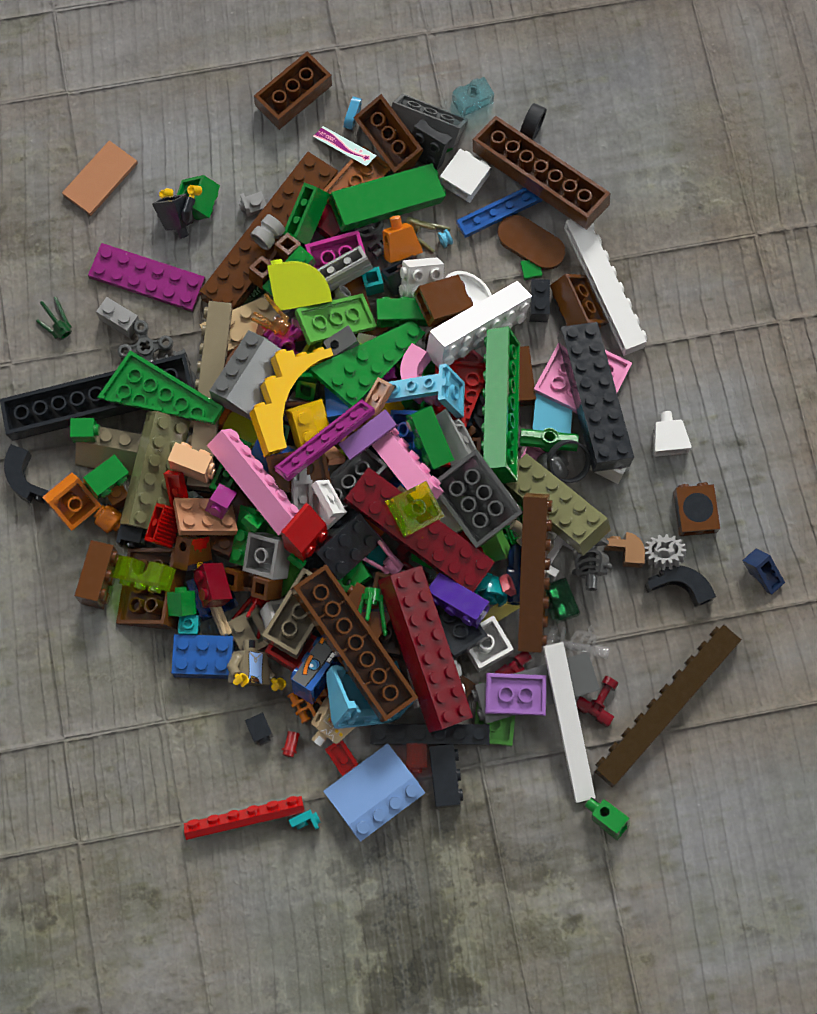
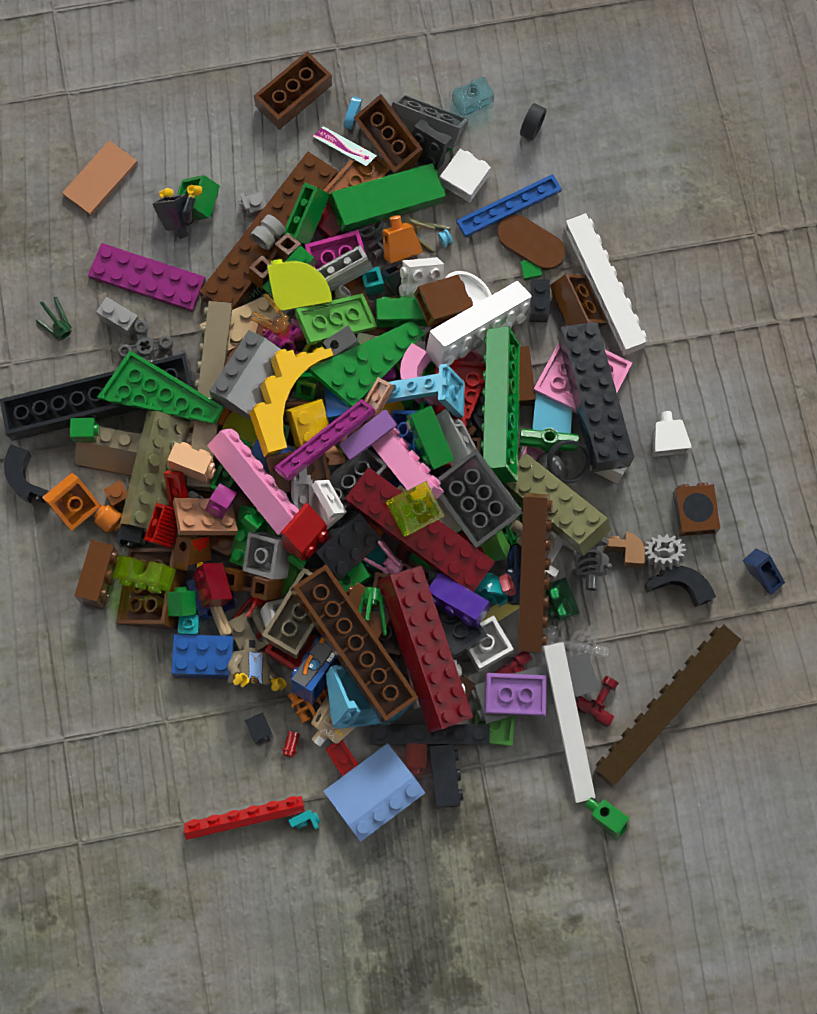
(106, 477): green slope -> none
(541, 172): reddish brown brick -> none

